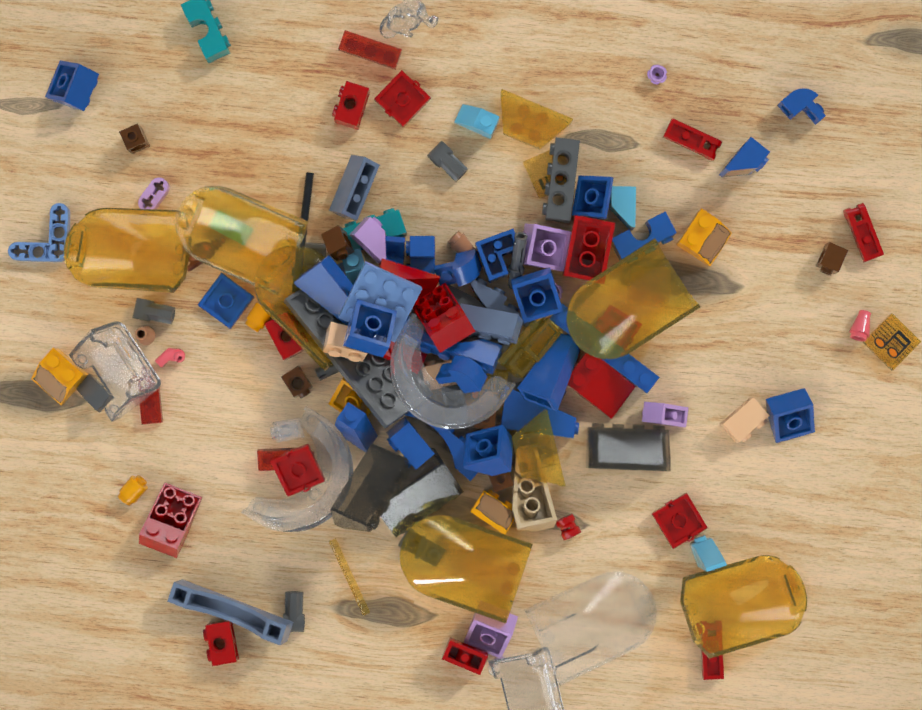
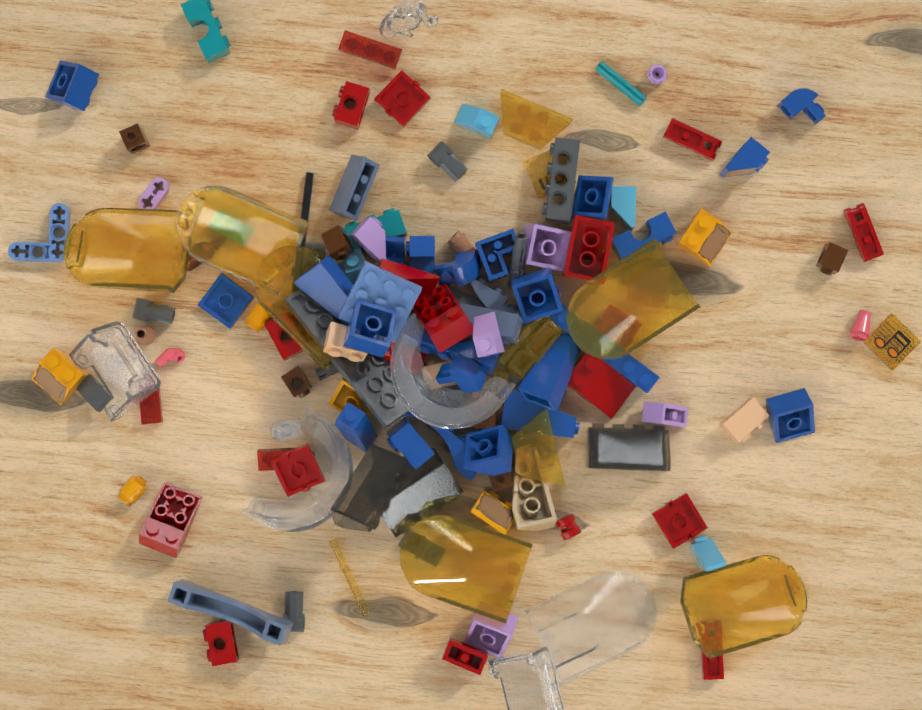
(487, 335): none -> lavender slope
(620, 83): none -> teal axle

